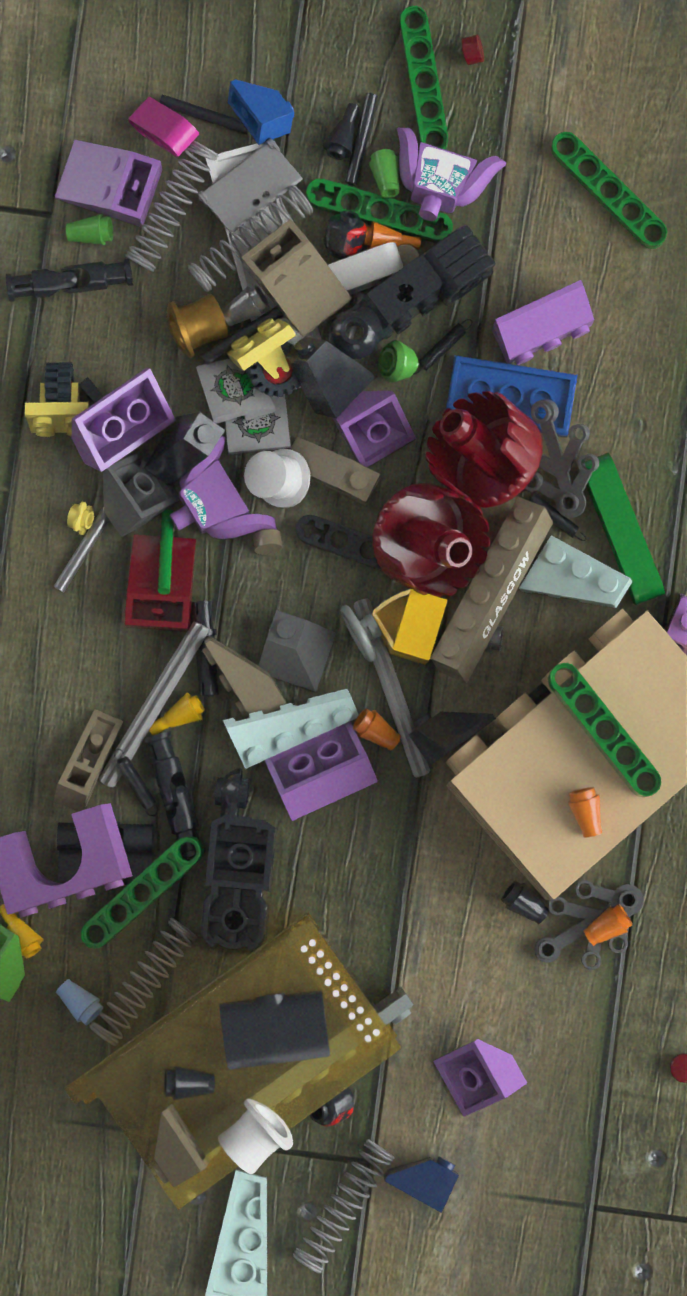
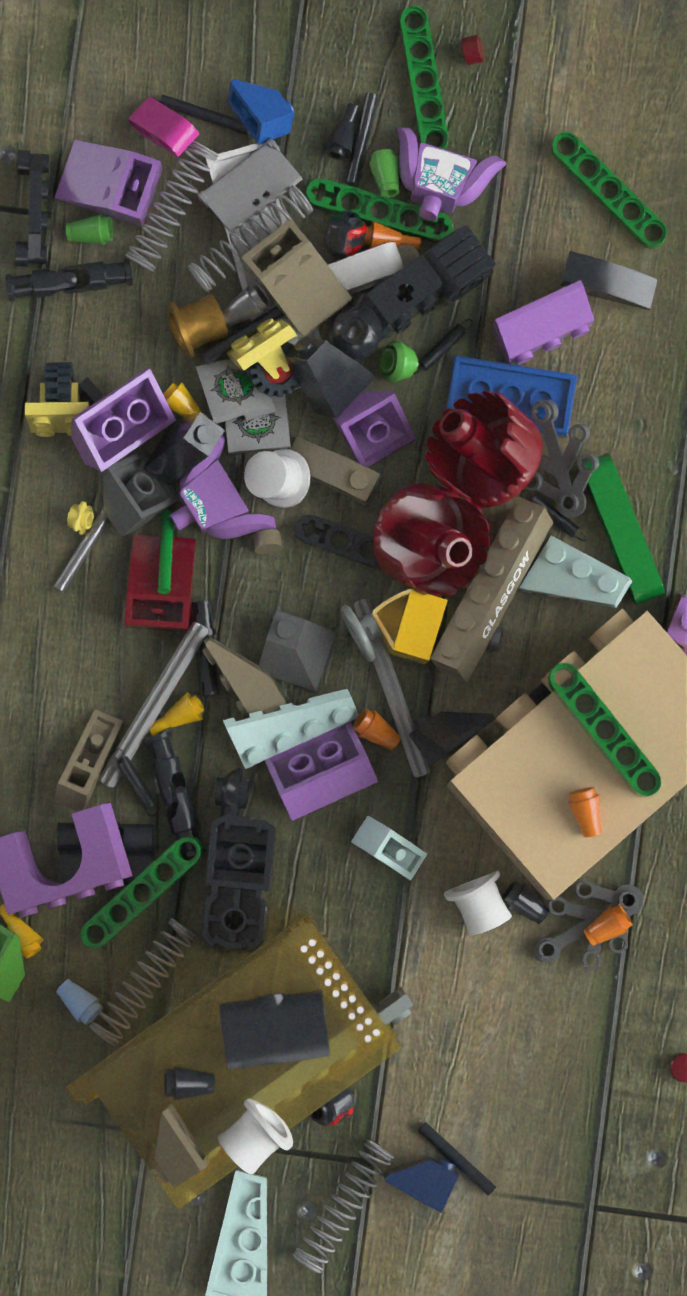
(32, 251): none -> black plate
(181, 400): none -> yellow cone
(389, 847): none -> light aqua slope
(456, 1158): none -> black bar
(479, 1075): medium lavender slope -> none
(480, 904): none -> white piece
(609, 280): none -> black slope

